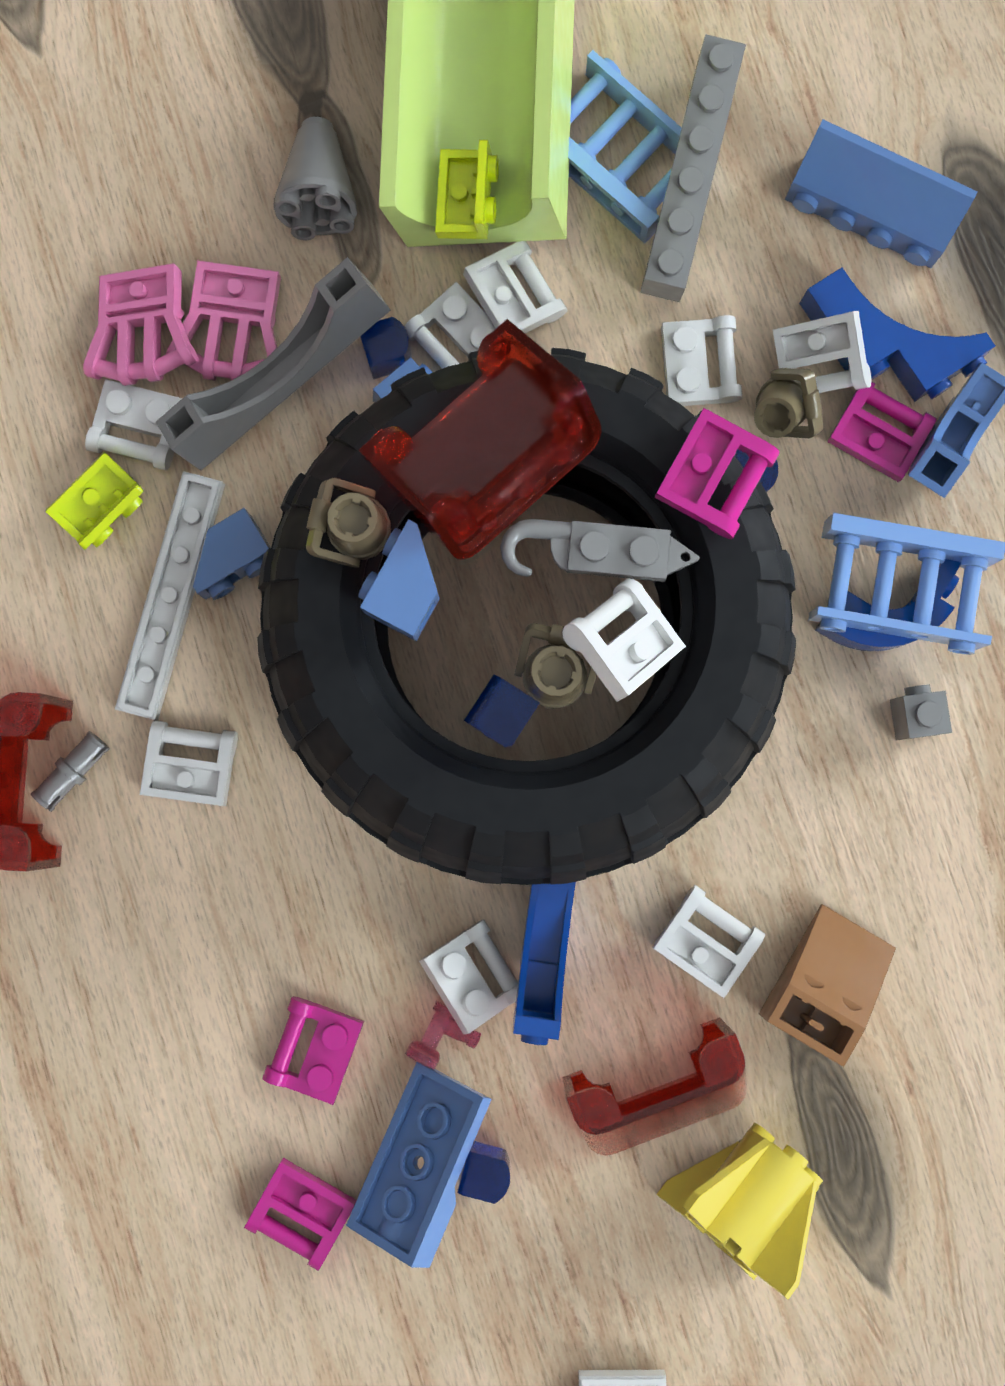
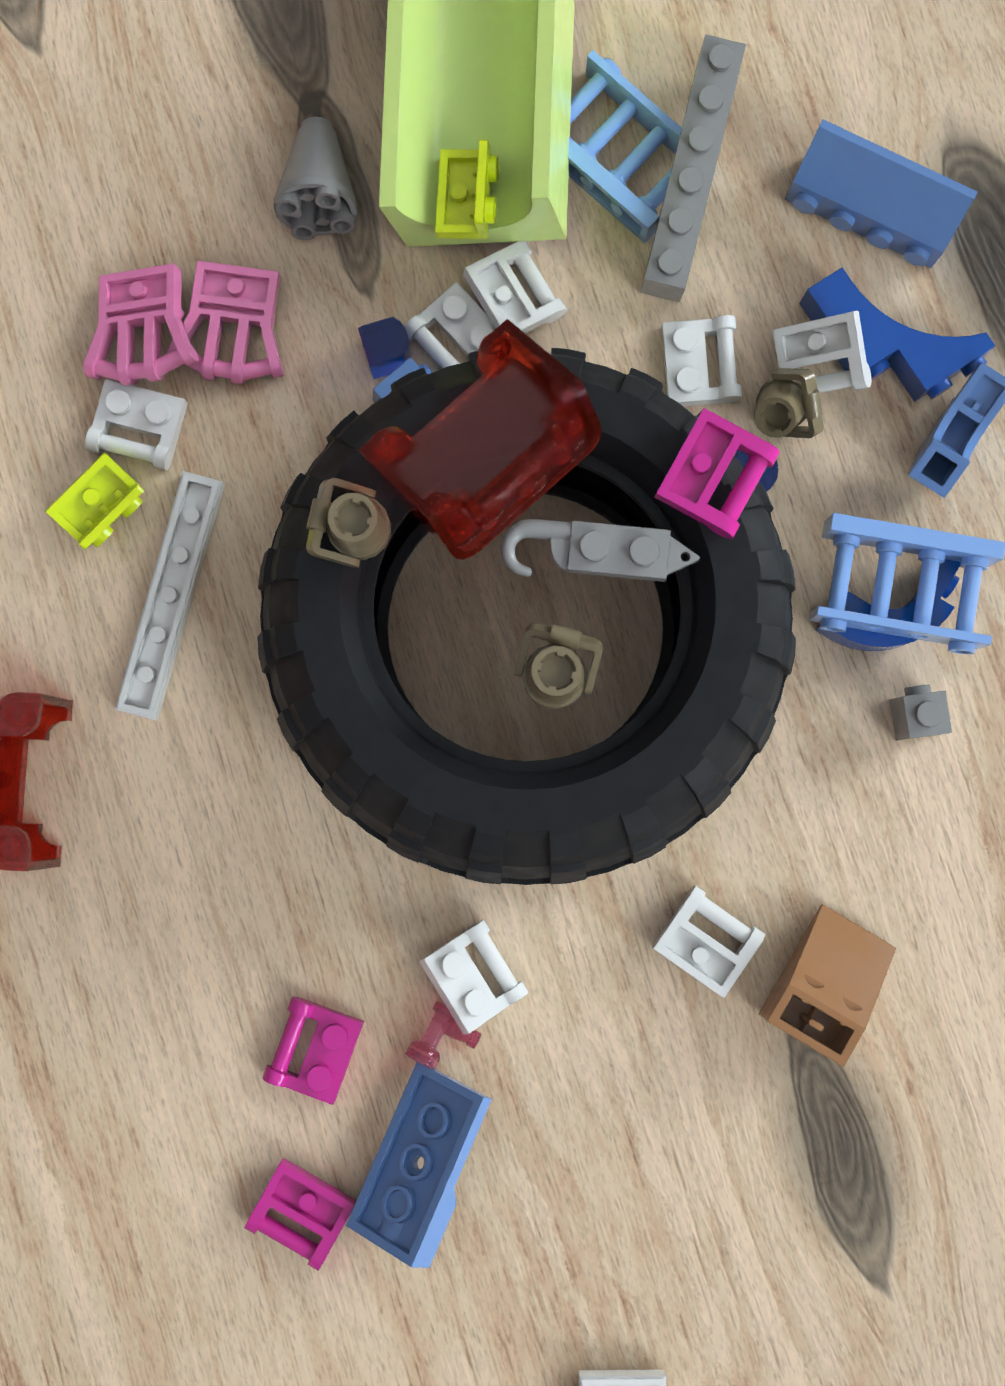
(70, 771): light grey pin -> none
(184, 777): white plate -> none
(212, 420): light grey arch -> none
(229, 553): medium blue slope -> none
(405, 588): medium blue slope -> none
(485, 1173): clear blue piece -> none
(501, 712): clear blue piece -> none
(543, 963): blue arch -> none
(636, 651): white plate -> none
(713, 1089): clear red windscreen -> none
(752, 1205): light yellow brick -> none
(877, 441): dark pink plate -> none

